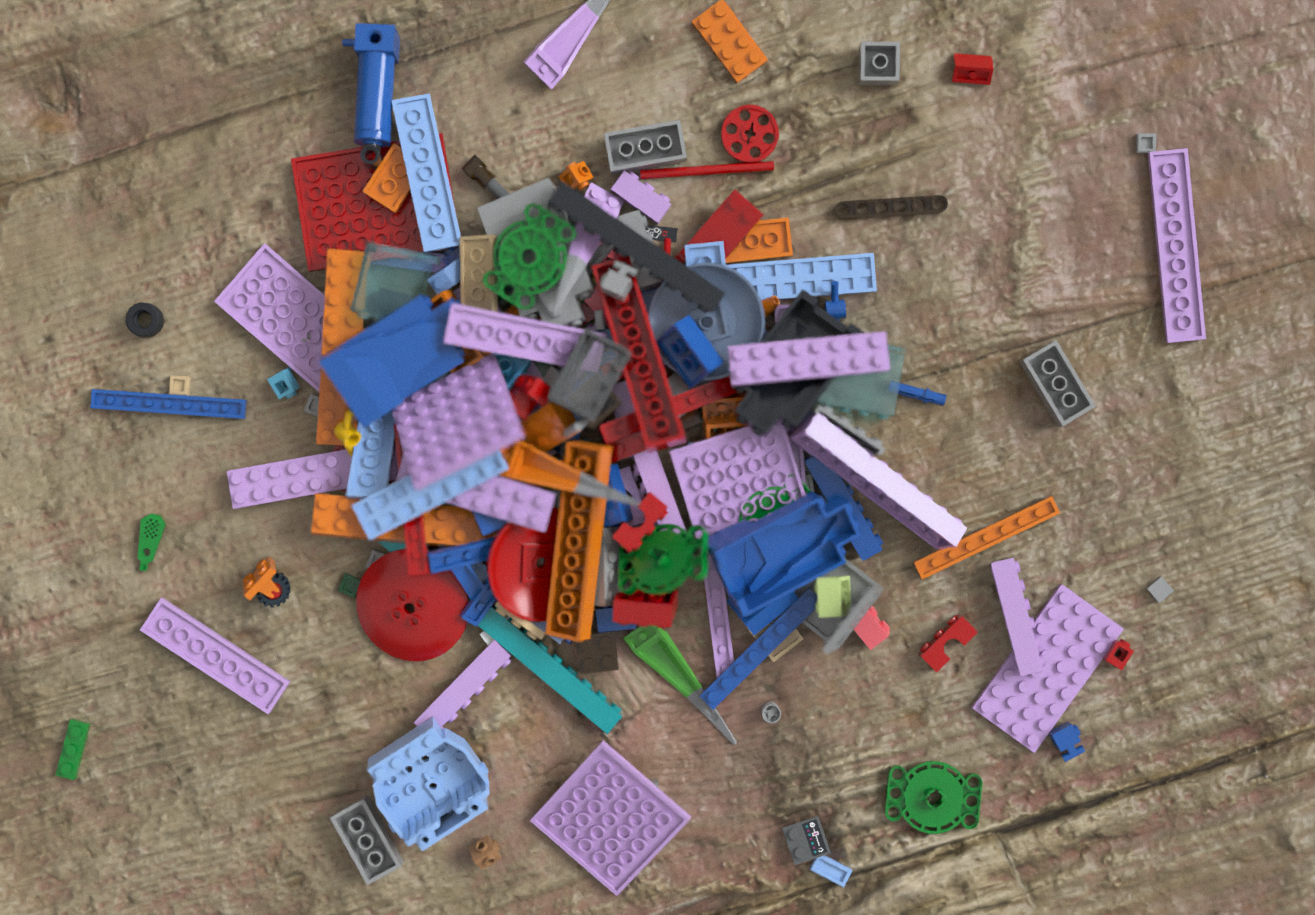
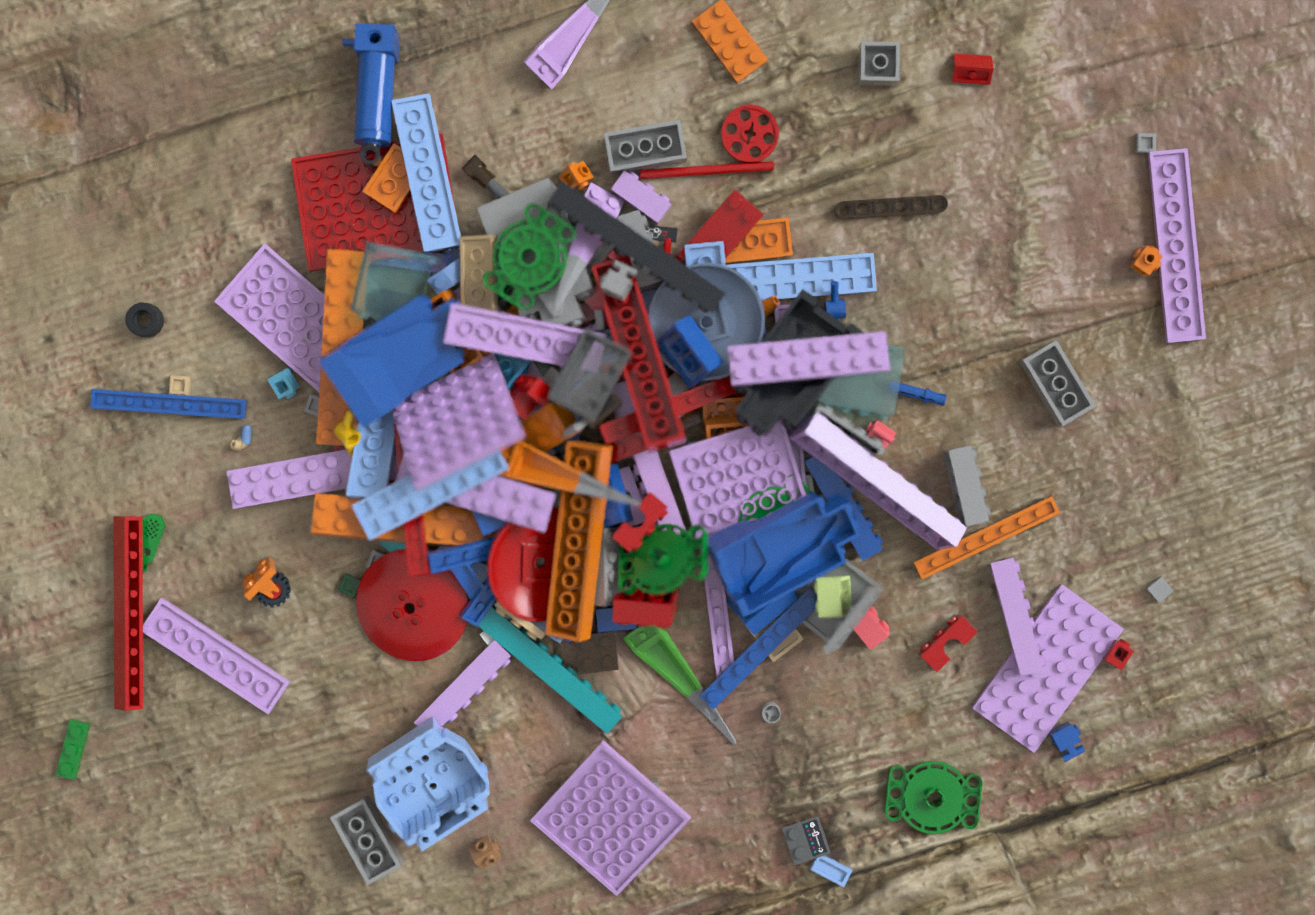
(128, 612): none -> red brick
(243, 441): none -> arm
(880, 432): none -> coral brick
(965, 485): none -> light grey brick
(1146, 260): none -> orange brick

